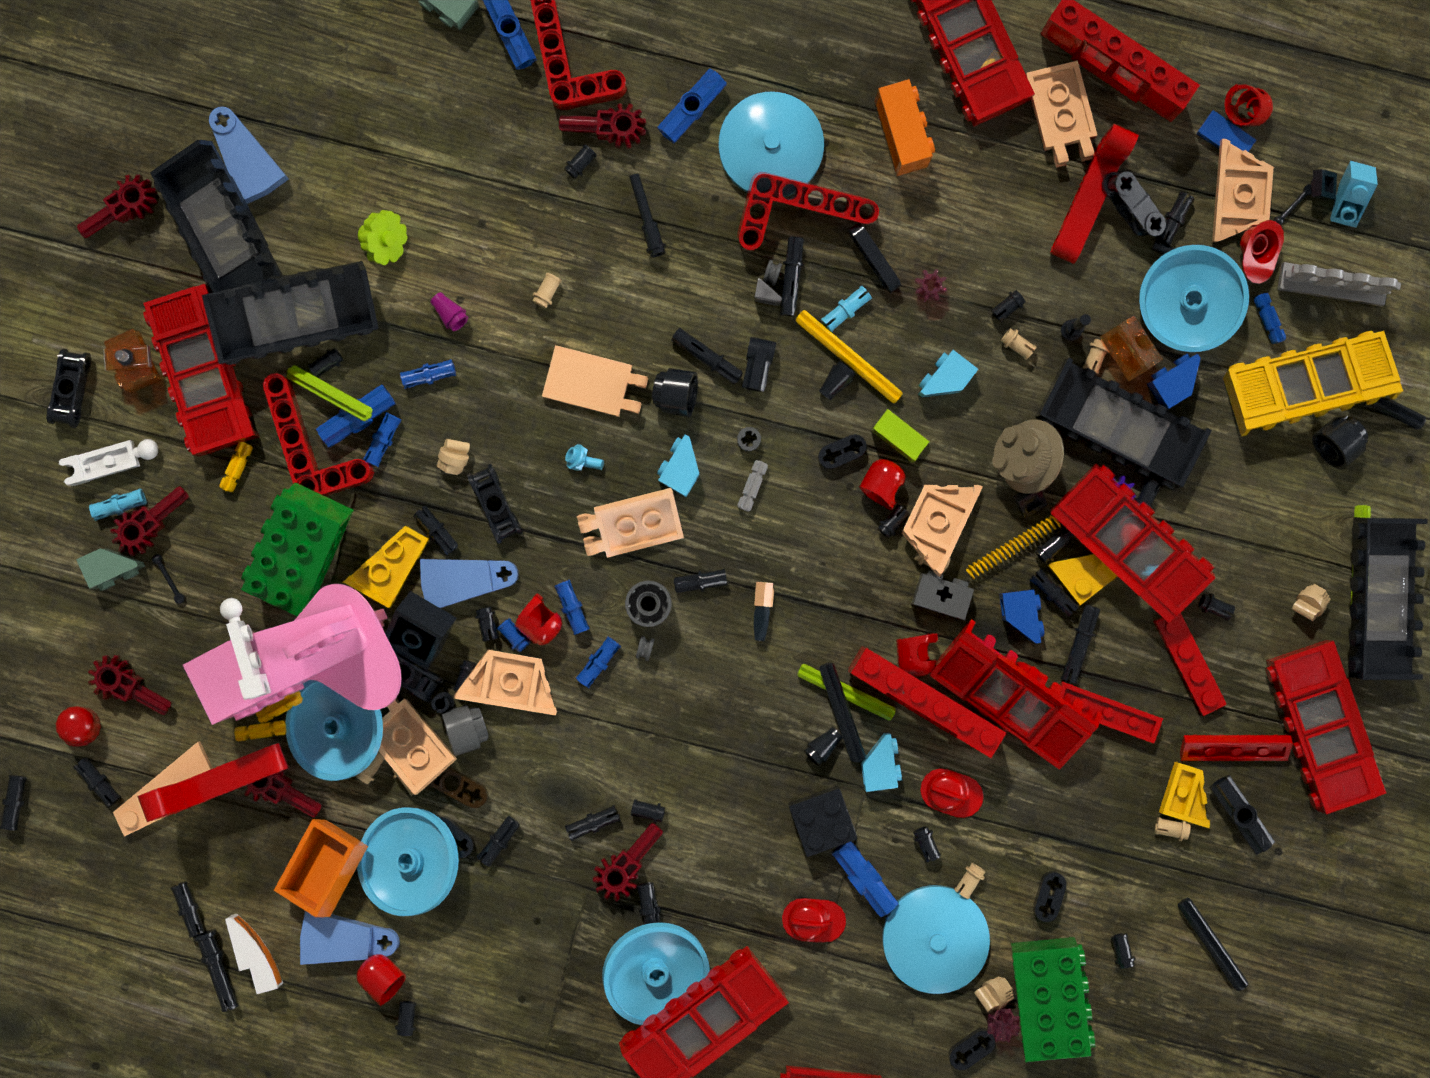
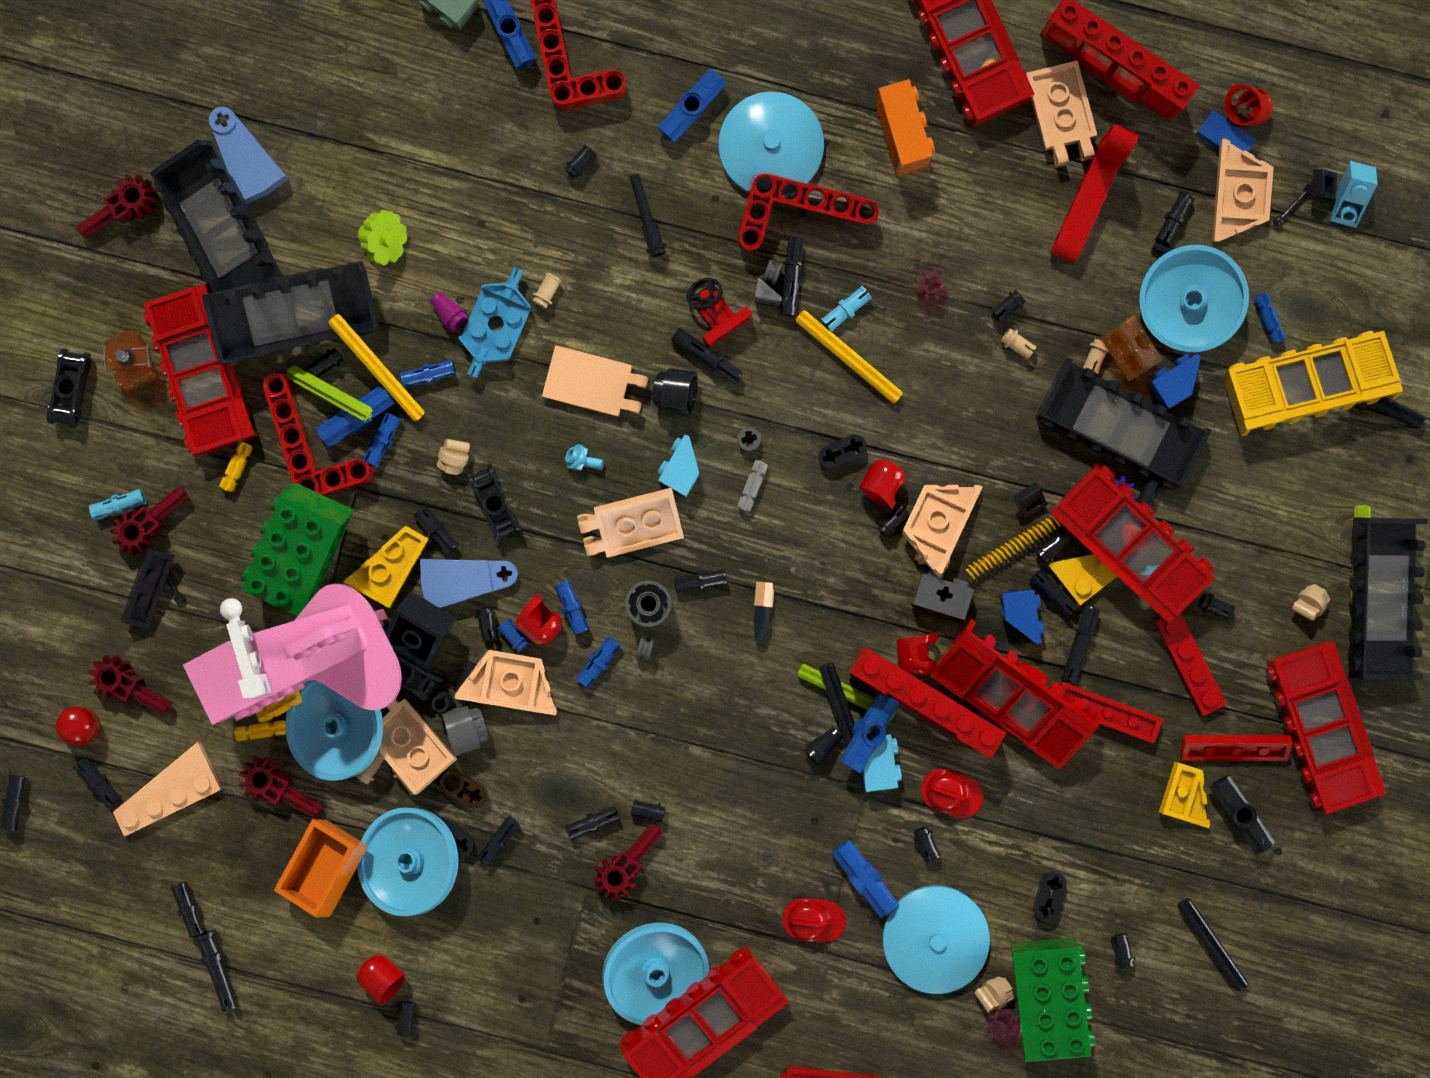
(106, 566): sand green slope -> none
(108, 460): white plate -> none
(147, 587): none -> black plate
(212, 783): red beam -> none
(253, 954): white slope -> none
(342, 940): medium blue piece -> none
(376, 367): none -> yellow axle
(500, 301): none -> dark azure plate
(606, 125): dark red gear -> none
(648, 903): black pin -> none
(716, 310): none -> red piece
(759, 358): black piece -> none
(822, 821): black brick -> none
(837, 379): black cone -> none
(874, 257): black beam -> none
(877, 717): none -> blue piece
(900, 436): lime panel -> none
(950, 377): medium azure slope -> none
(970, 880): tan pin -> none
(975, 1054): black beam -> none
(1029, 456): dark tan piece -> none
(1073, 328): black pin -> none
(1133, 203): black piece -> none
(1172, 828): tan pin -> none
(1261, 250): red piece -> none
(1336, 284): light grey fence -> none
(1341, 441): black piece -> none

